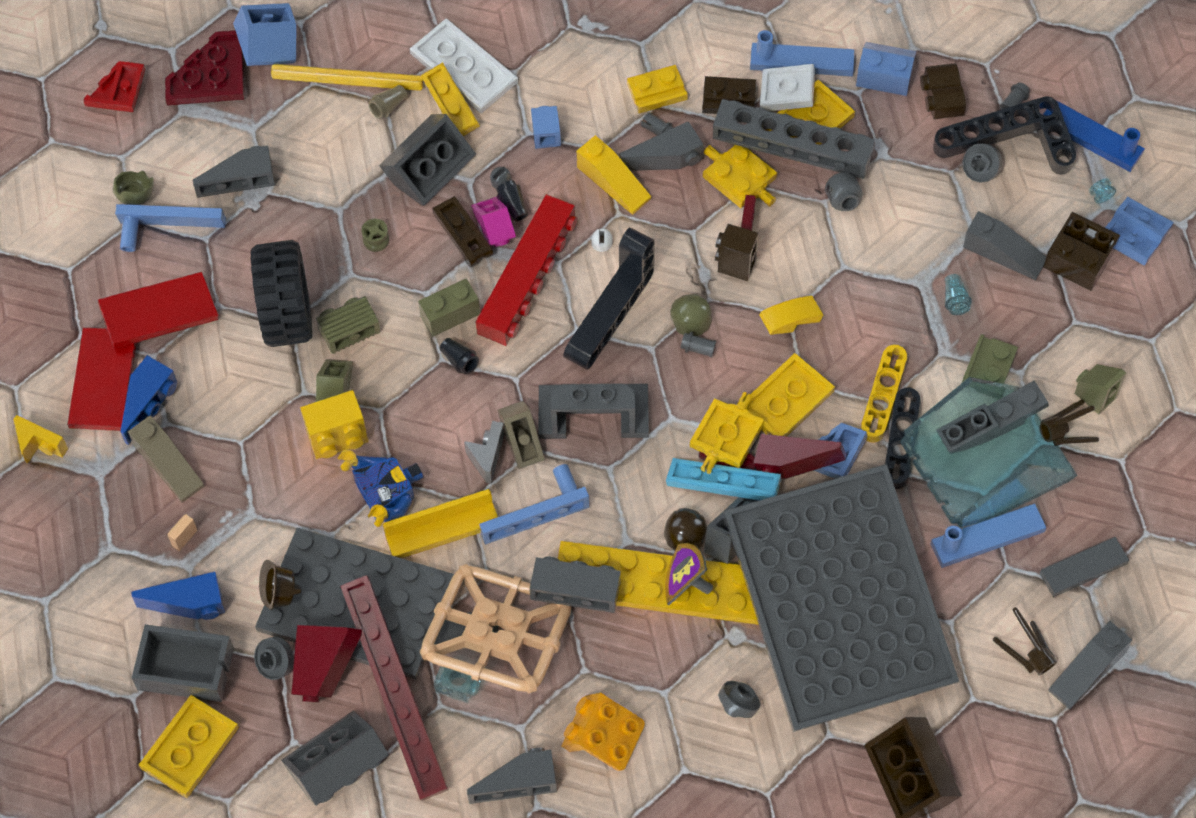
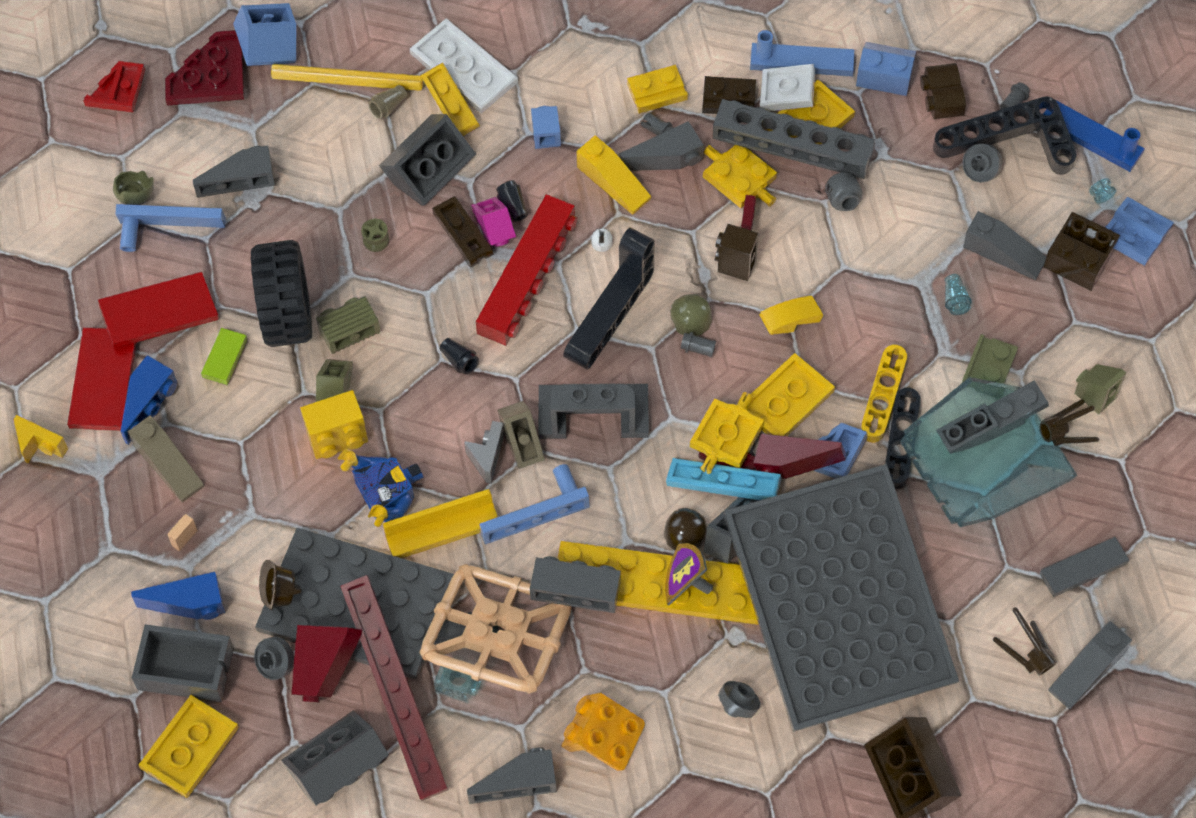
(224, 356): none -> lime tile
(449, 307): olive brick -> none
(502, 178): dark grey hinge -> none
(988, 535): medium blue piece -> none

